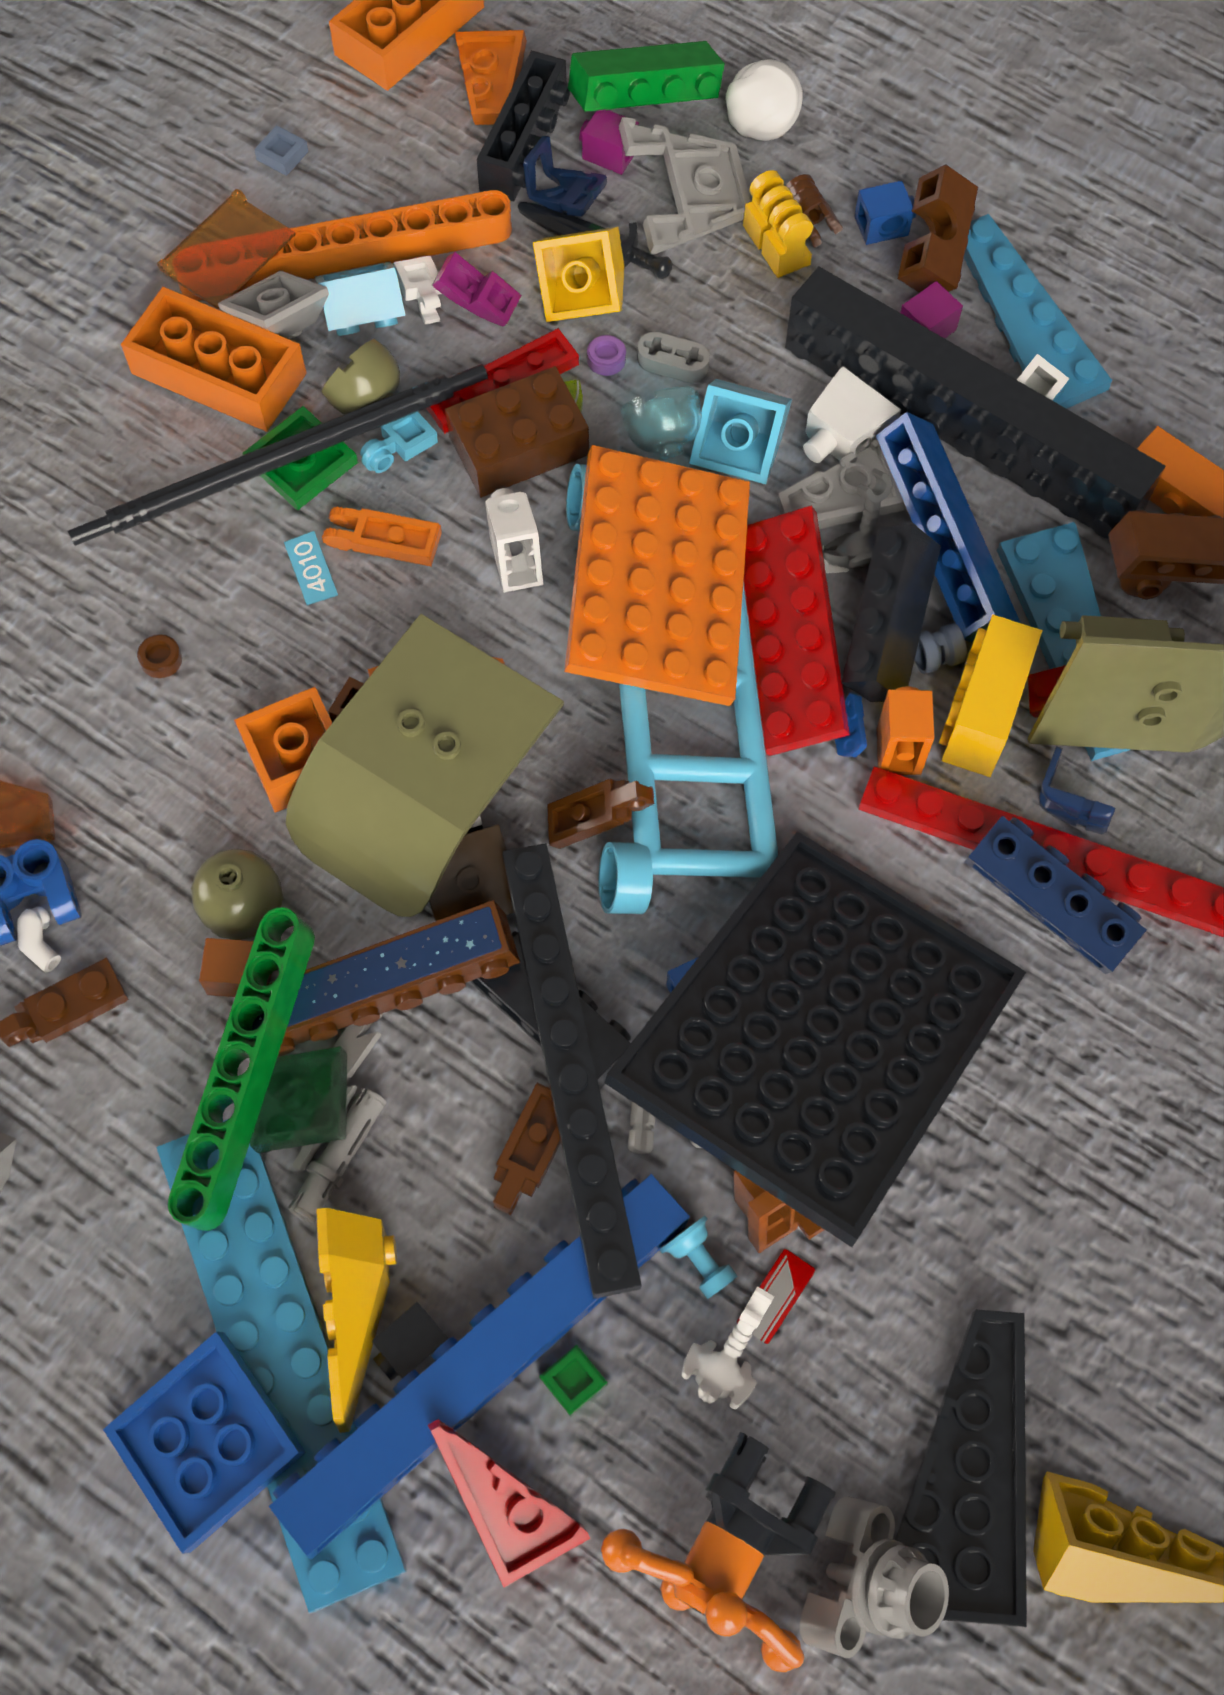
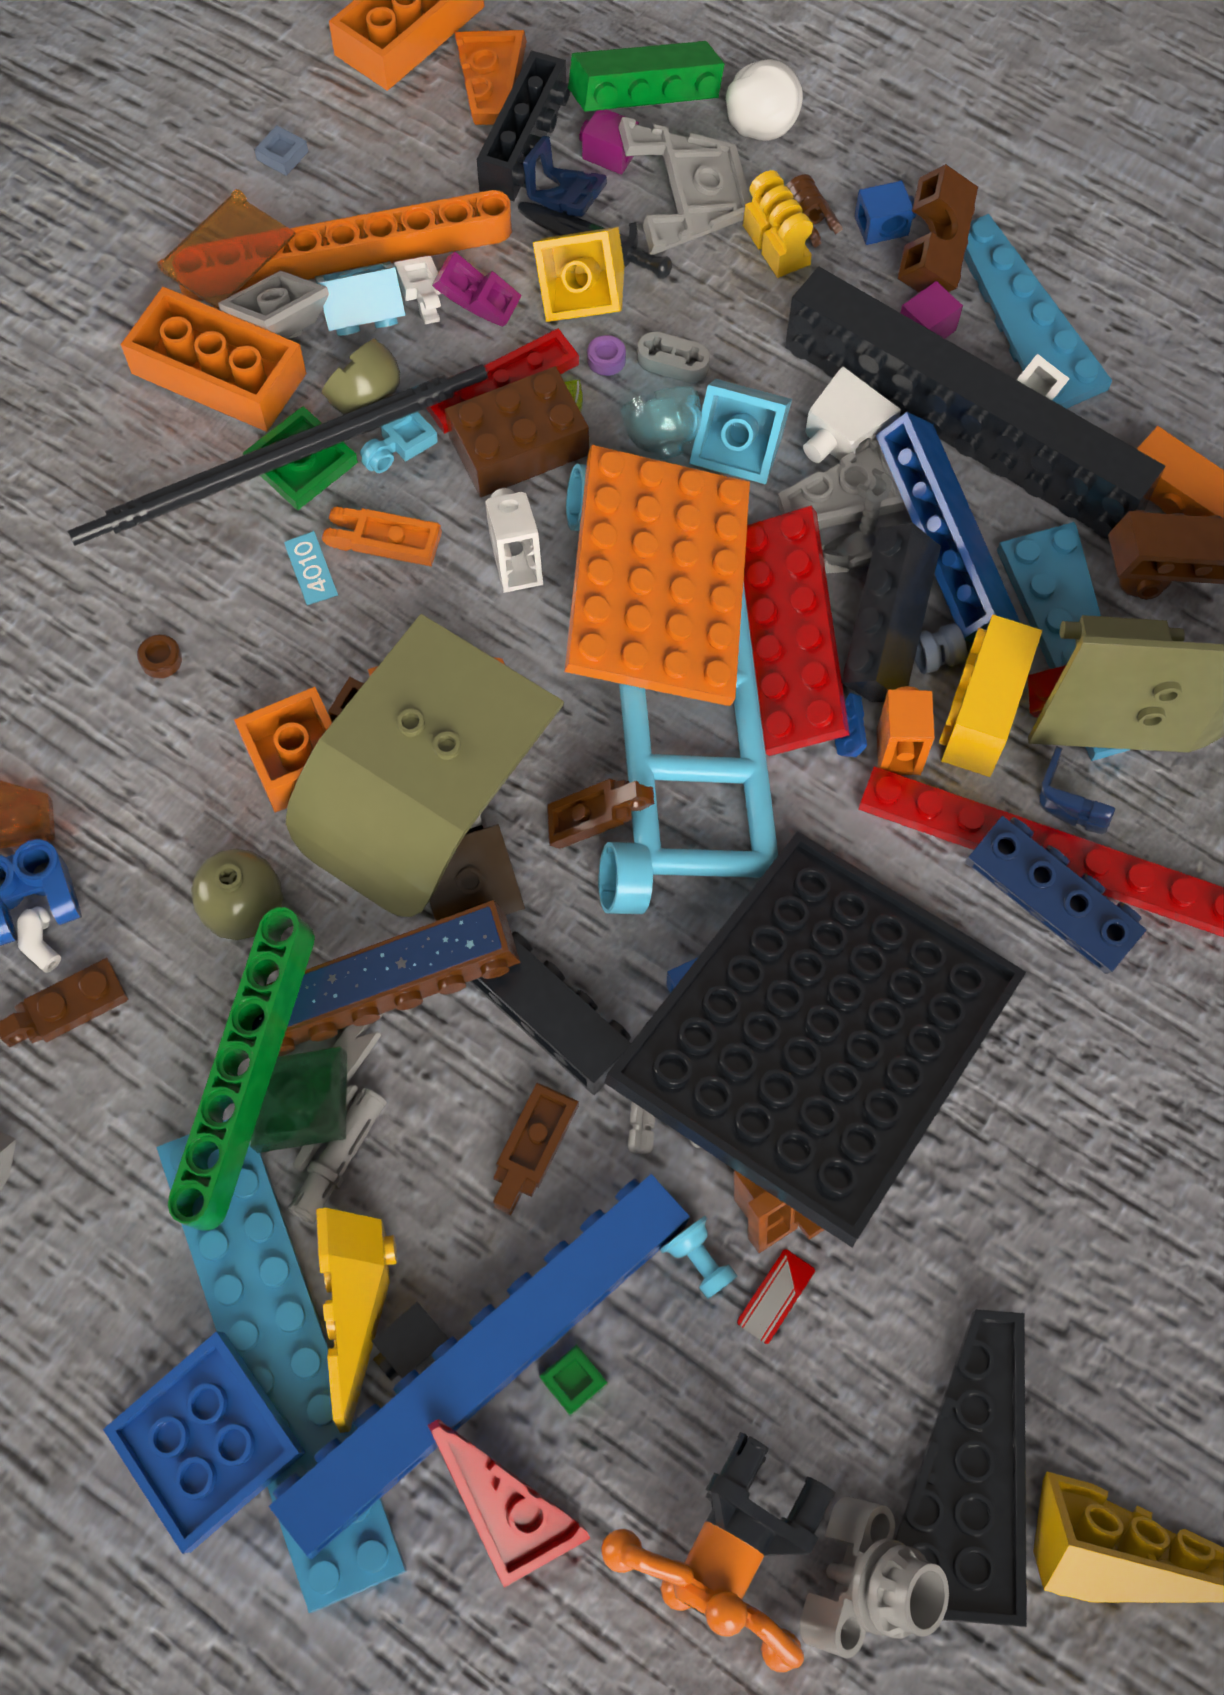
(224, 966): dark orange brick -> none
(571, 1074): black plate -> none
(718, 1371): white piece -> none

